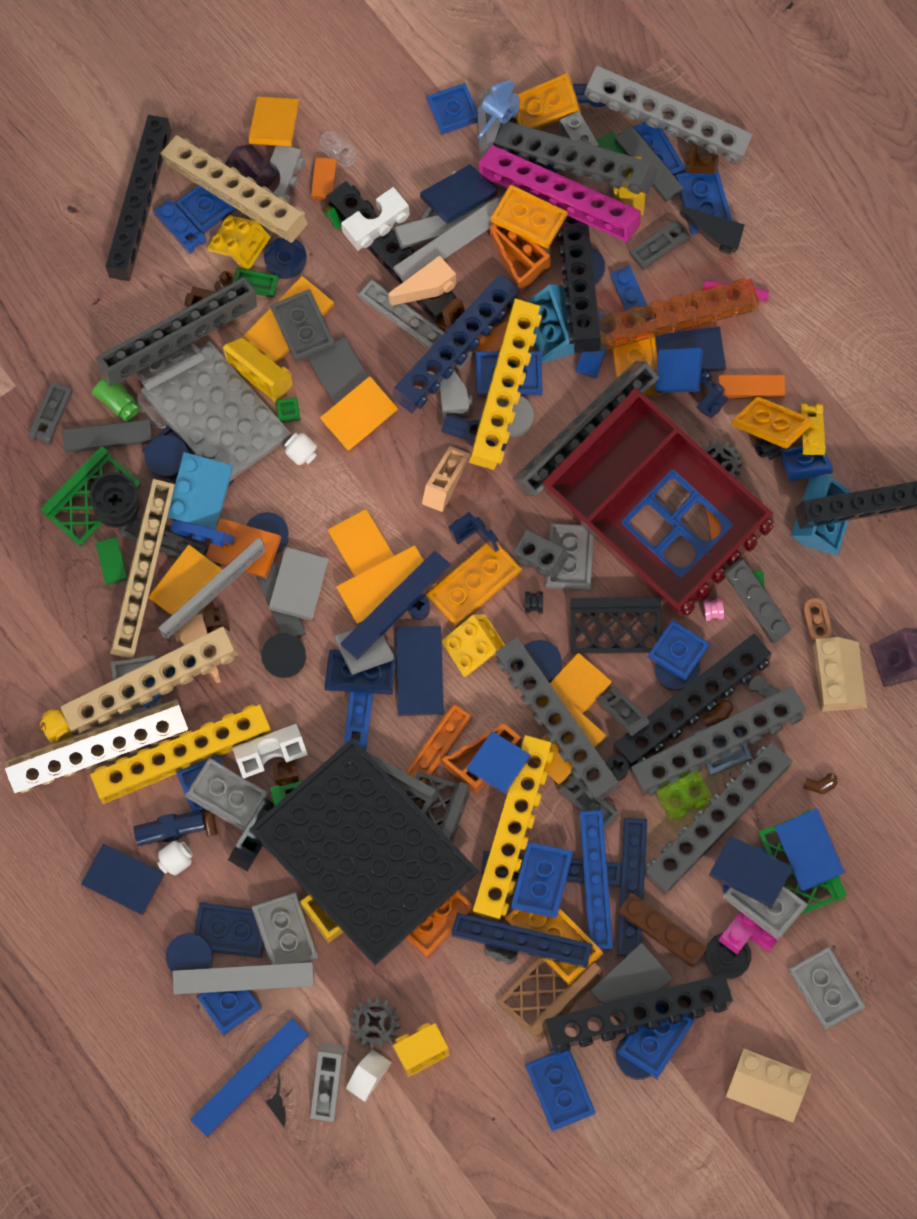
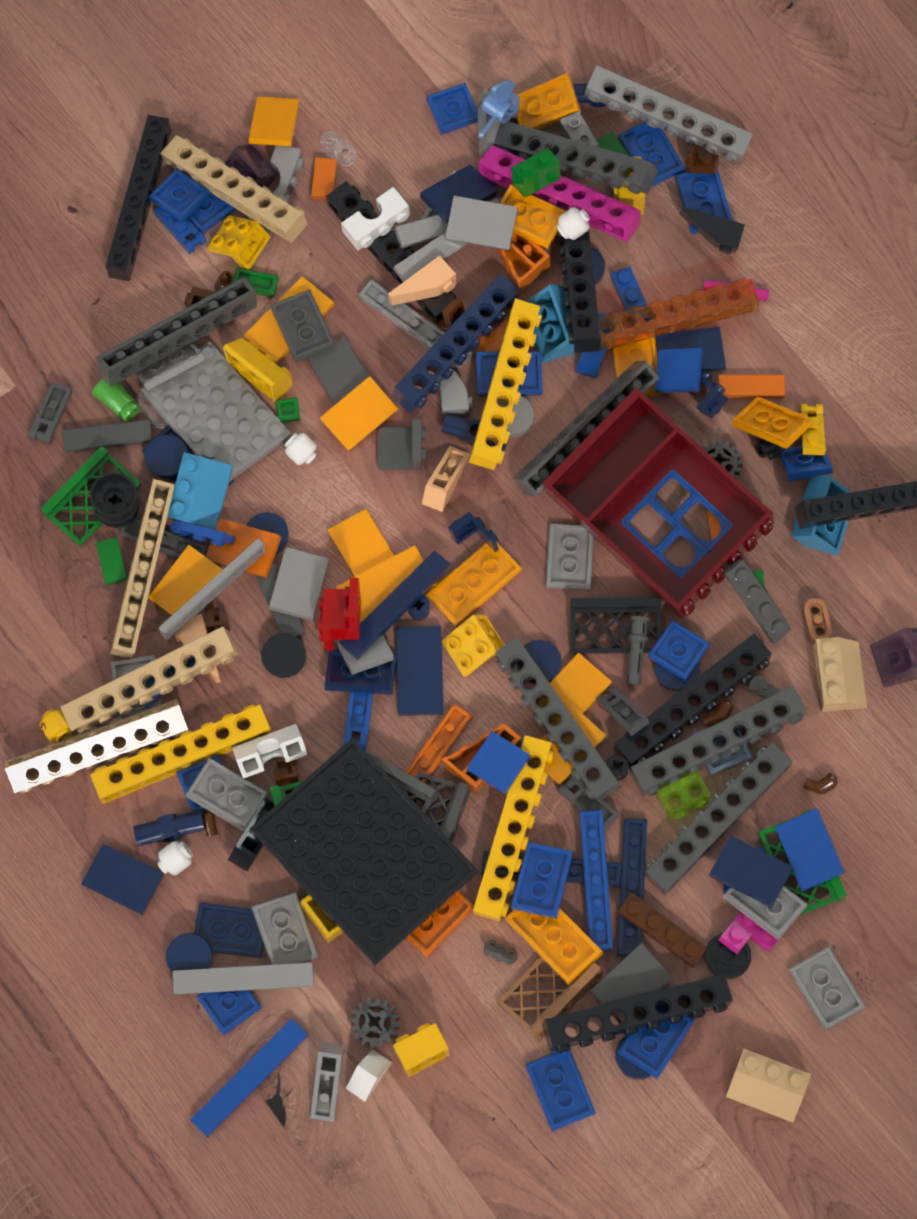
(179, 195): none -> blue tile
(285, 258): dark blue tile -> none
(330, 212): green tile -> none
(340, 614): none -> red bracket
(401, 447): none -> dark grey bracket
(481, 223): none -> light grey tile
(522, 940): dark blue tile -> none
(533, 602): black wheel -> none
(536, 172): none -> green brick
(543, 551): dark grey brick -> none
(573, 223): none -> white head
(635, 146): dark grey tile -> none
(638, 639): none -> dark grey pin
(659, 245): dark grey plate -> none
(713, 609): bright pink wheel -> none

